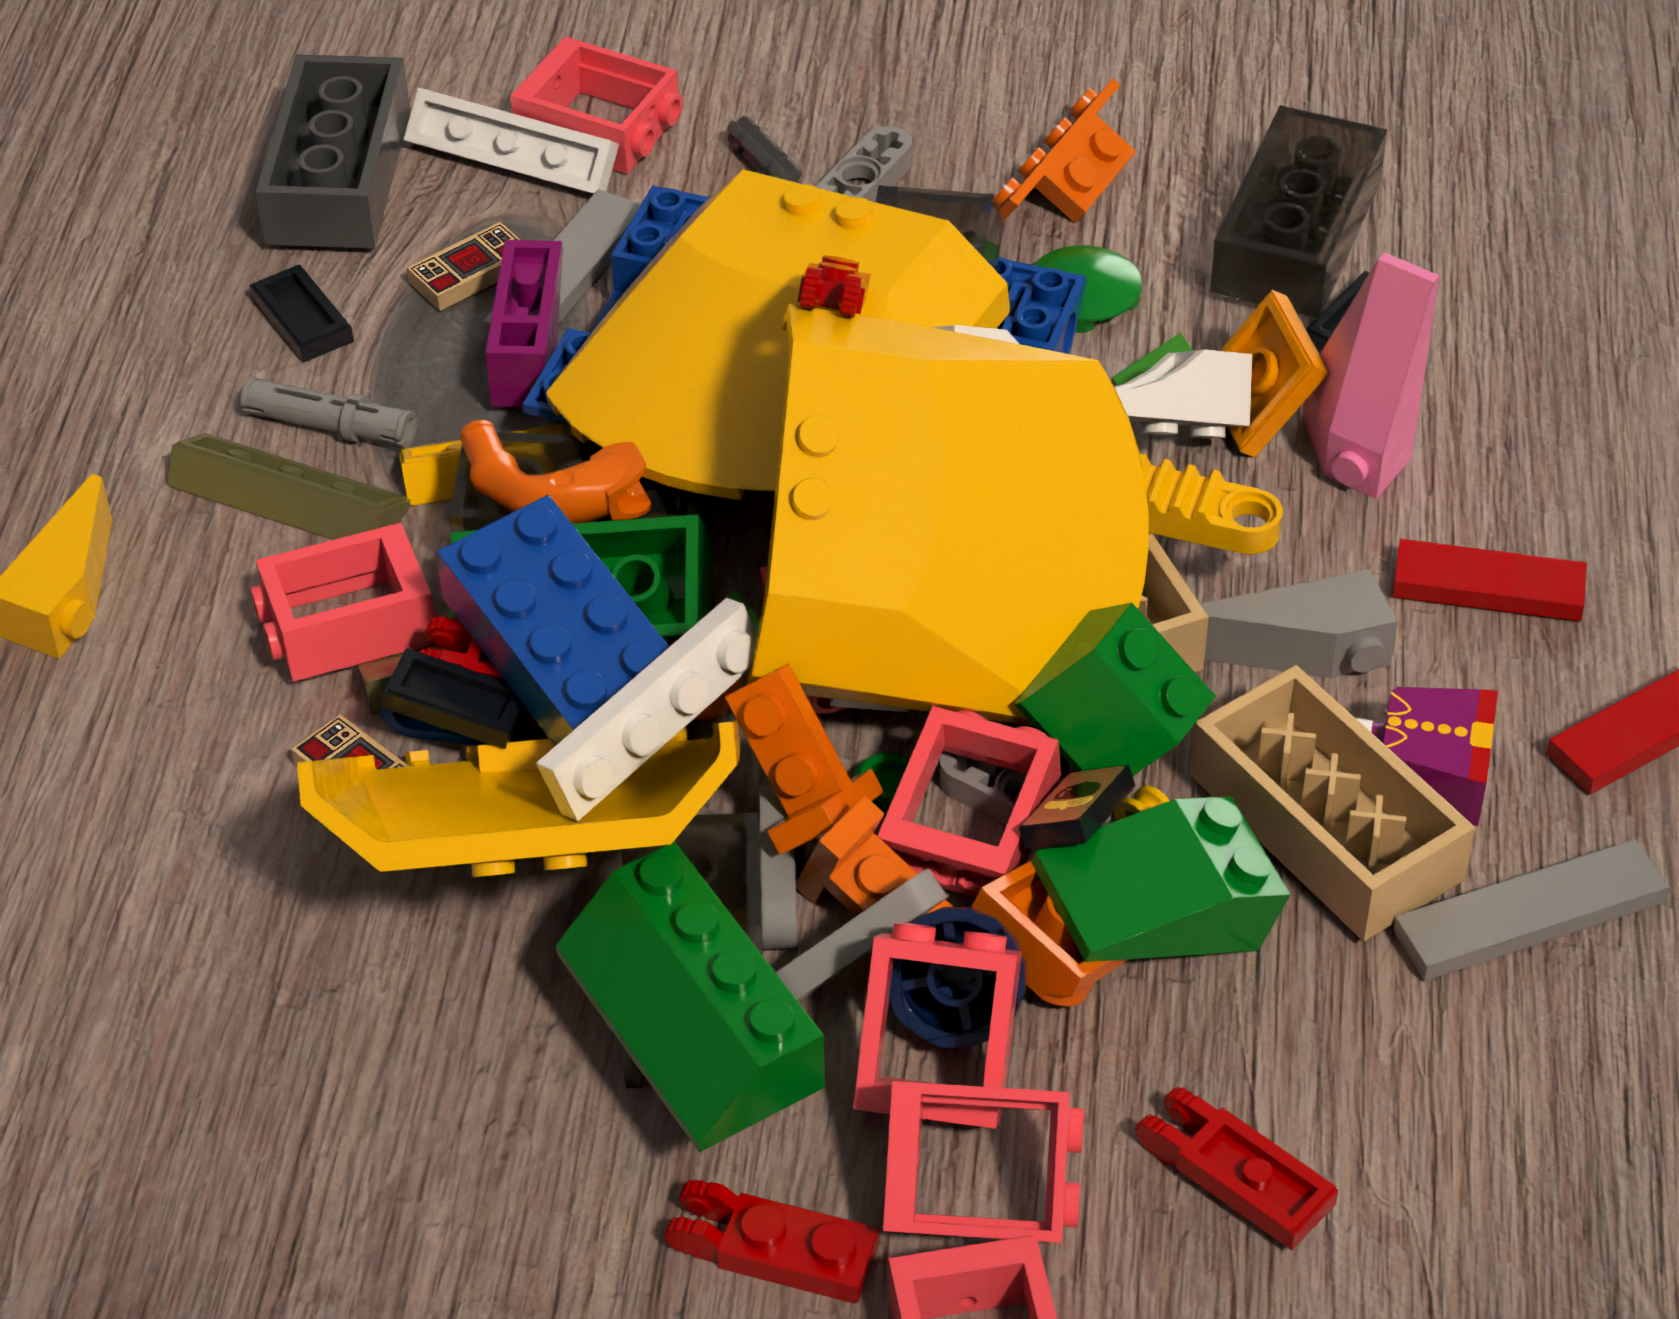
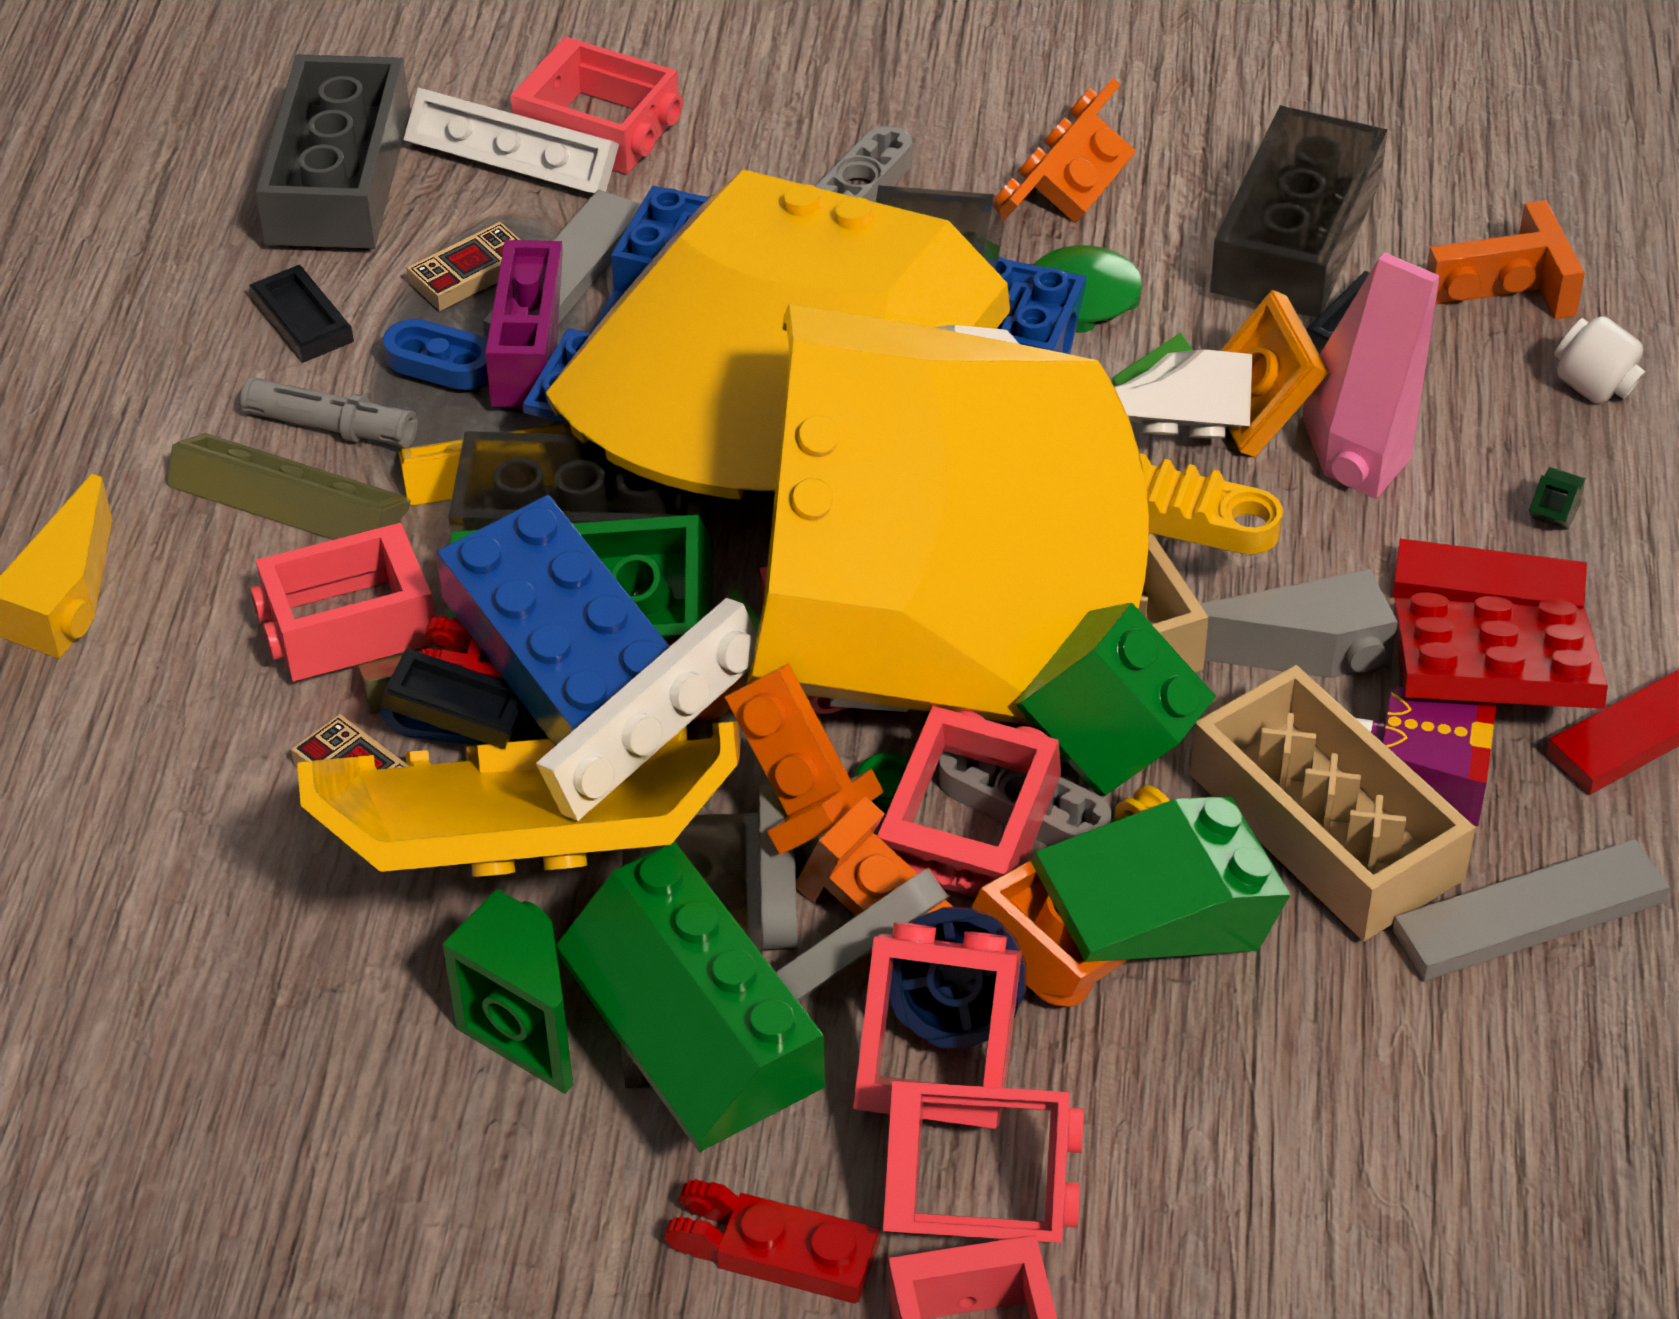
(436, 353): none -> blue plate
(510, 987): none -> green slope
(584, 492): orange piece -> none
(762, 150): dark grey axle -> none
(834, 285): red hinge -> none
(1077, 807): tile -> none
(1239, 1167): red hinge -> none
(1498, 652): none -> red plate
(1513, 264): none -> orange bracket
(1553, 506): none -> dark green piece
(1600, 360): none -> white head

